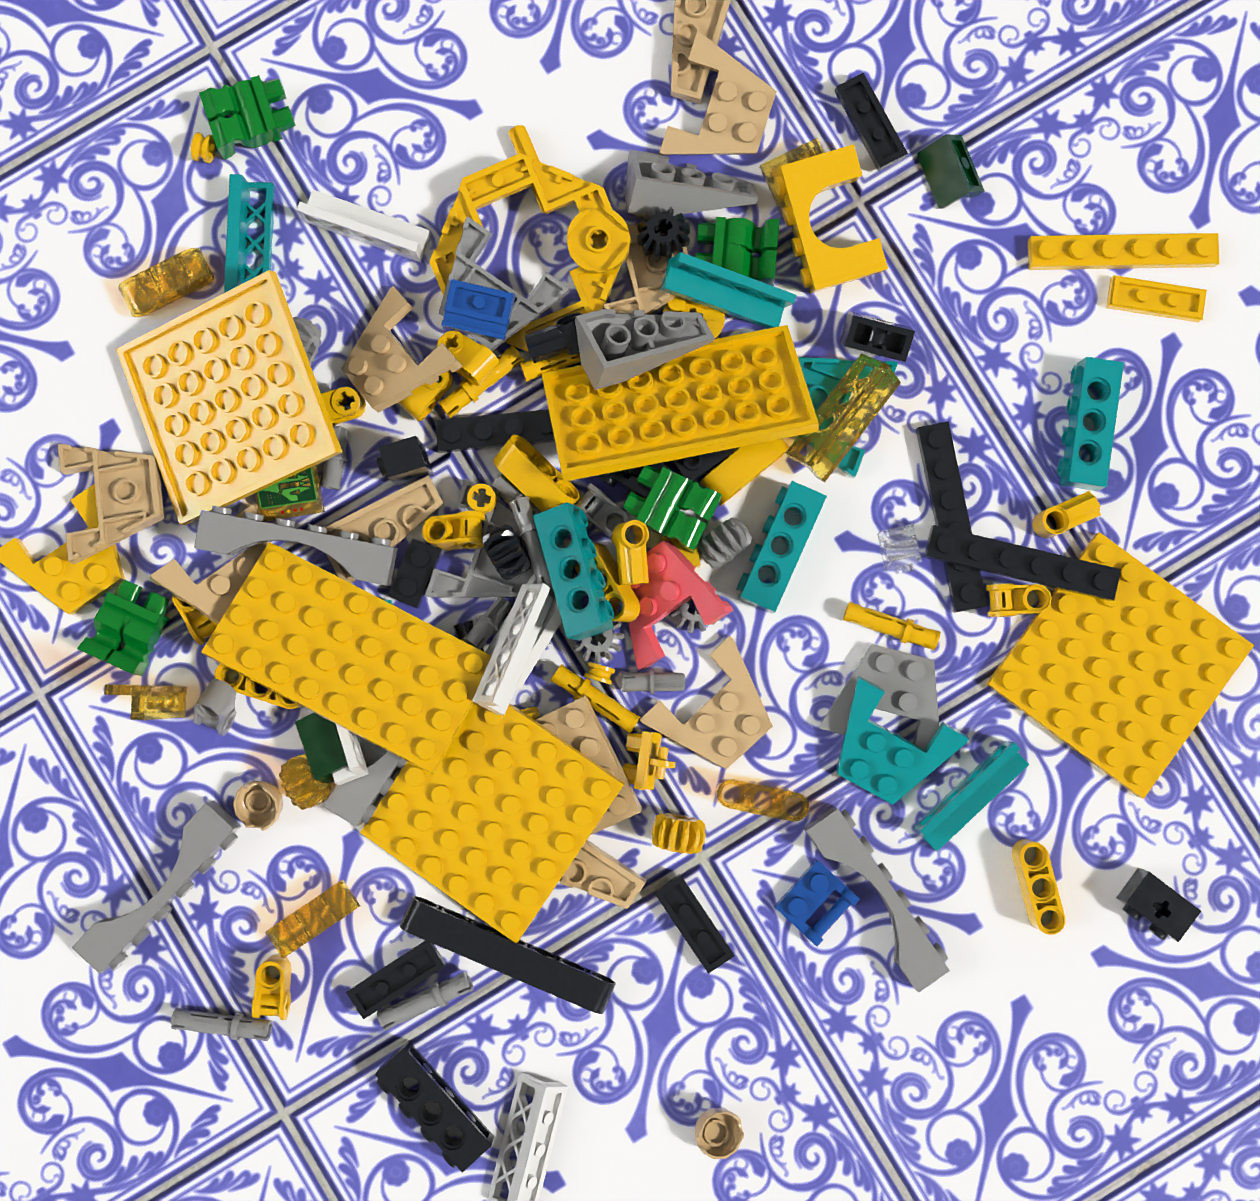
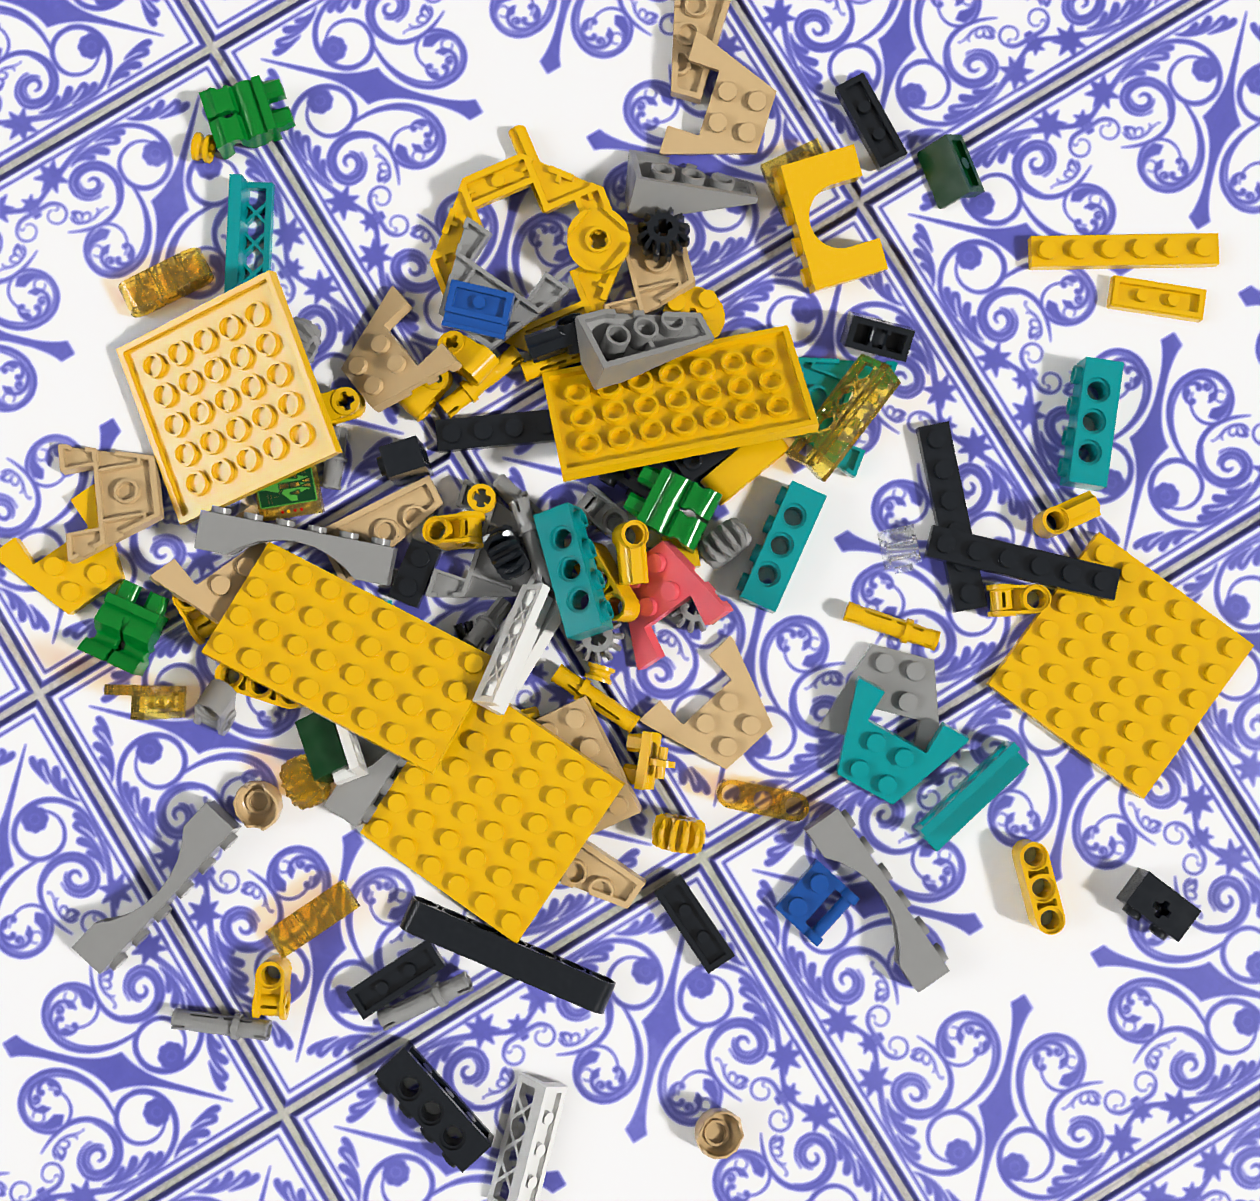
(365, 225): white fence -> none
(534, 475): yellow beam -> none
(652, 681): light grey axle -> none
(725, 290): teal fence -> none
(736, 240): green hips -> none

